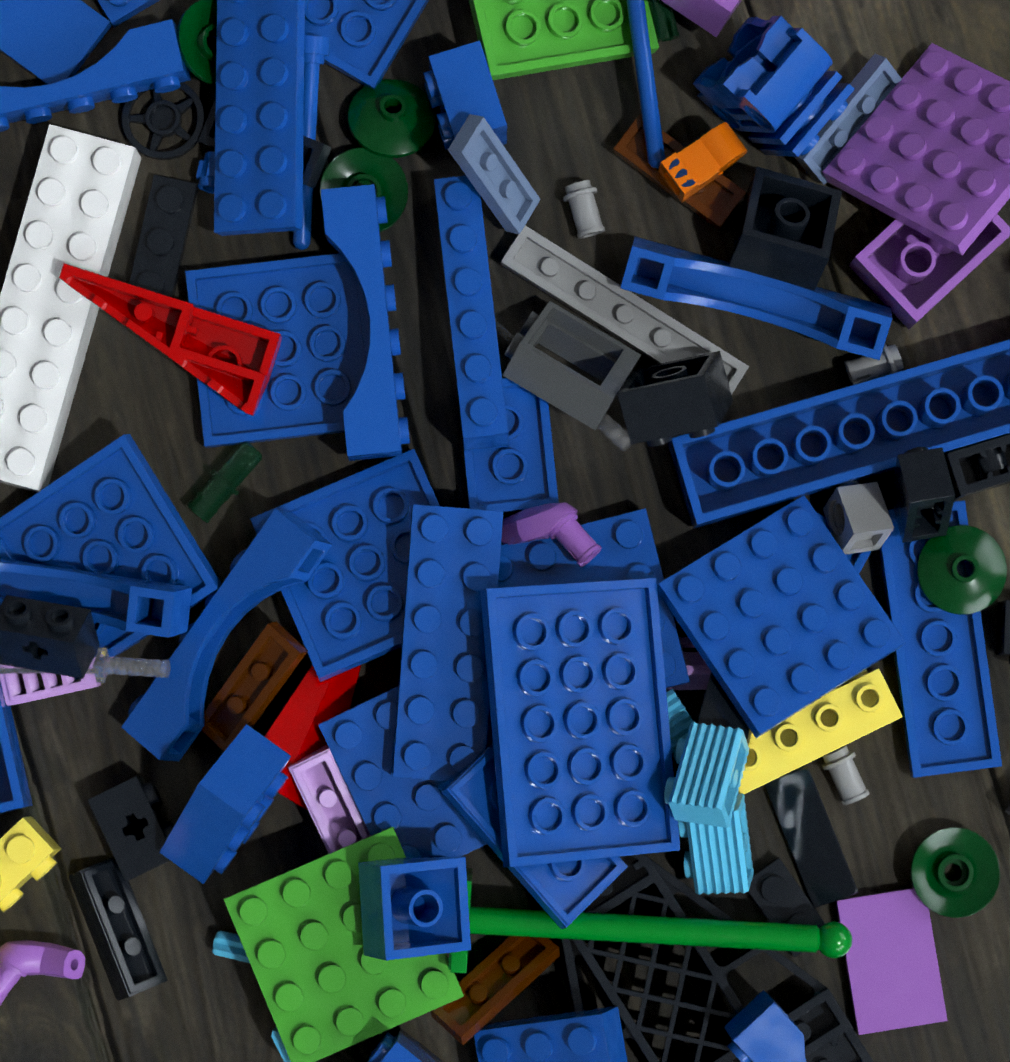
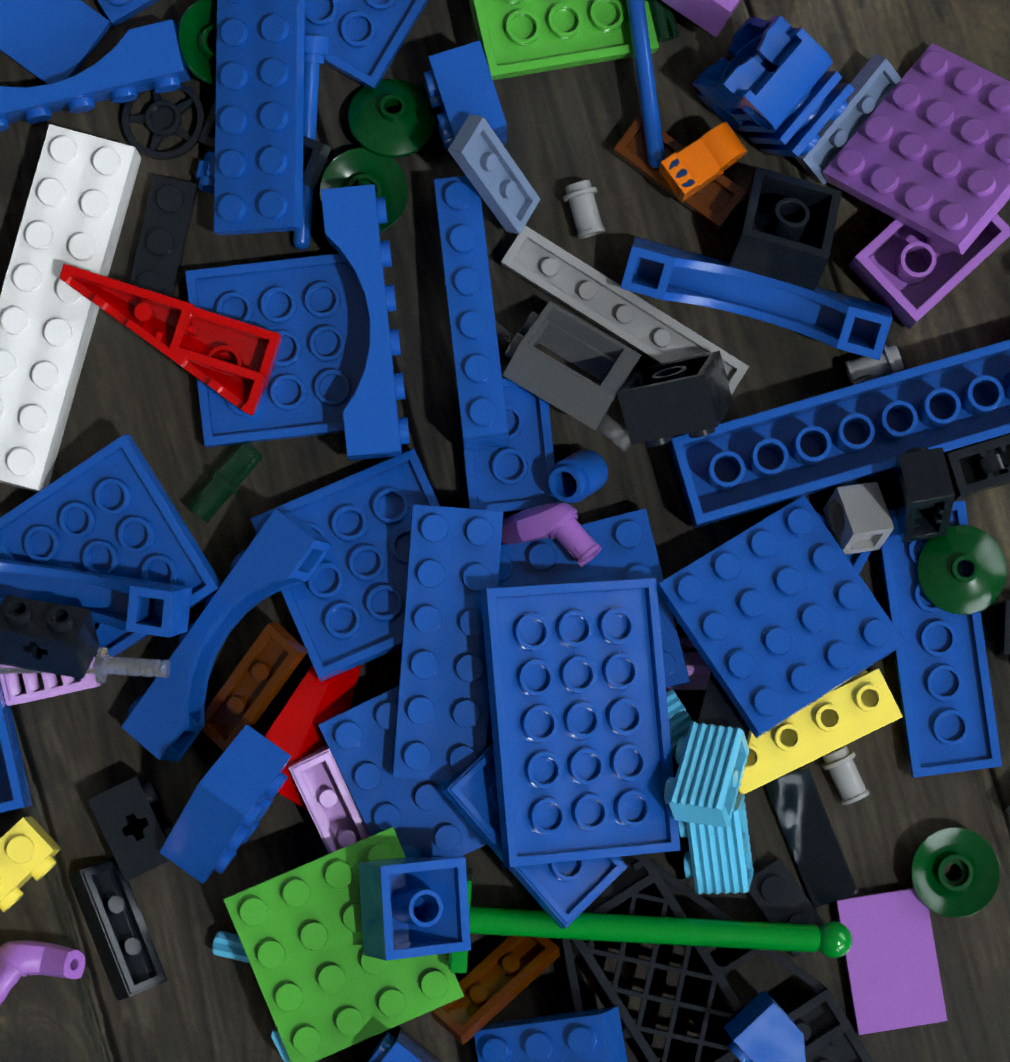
(578, 476): none -> blue brick

